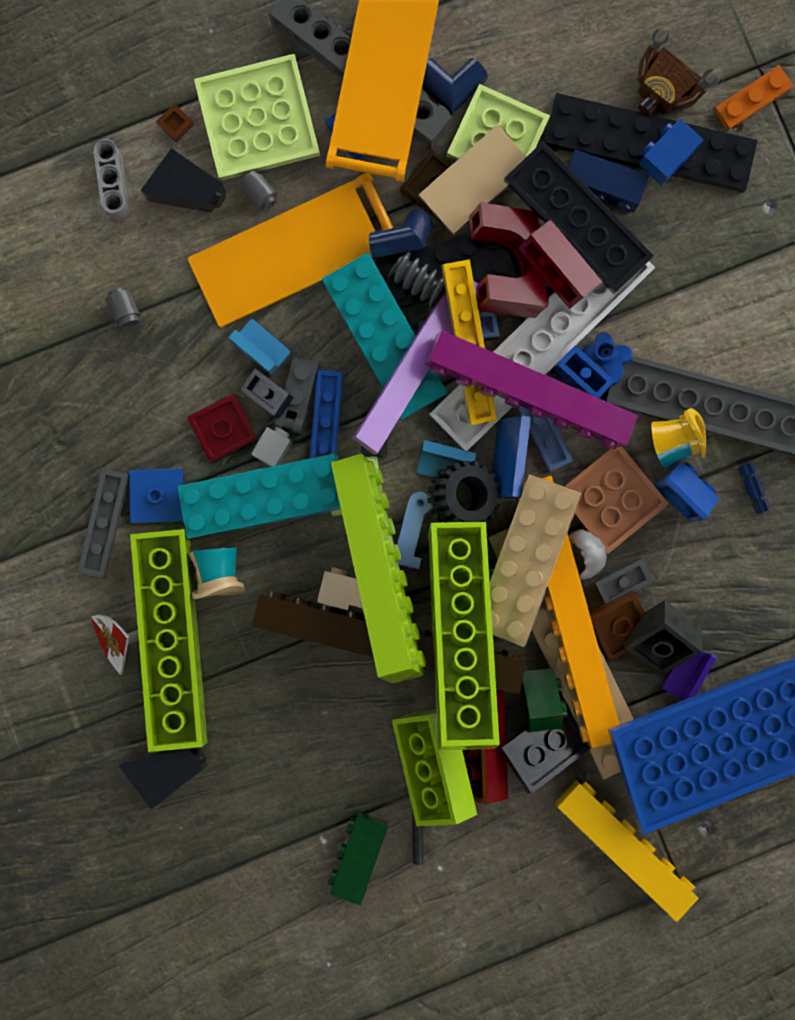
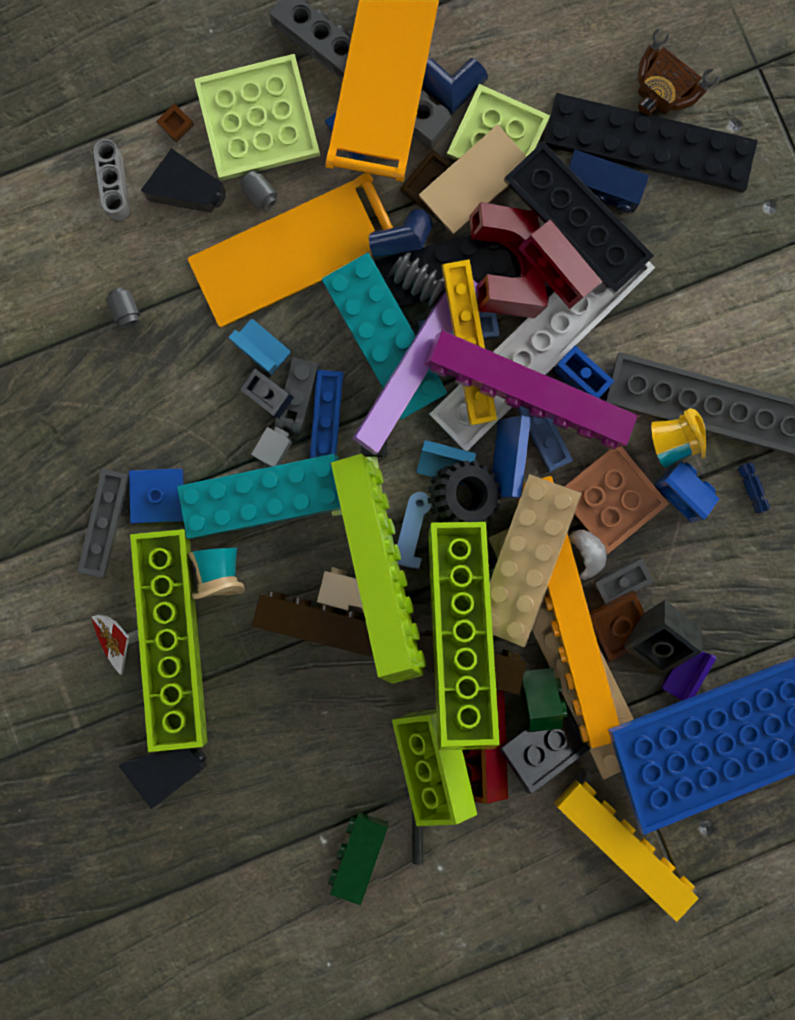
(222, 428): dark red tile -> none
(608, 355): blue animal -> none
(670, 152): blue brick -> none
(753, 98): orange plate -> none

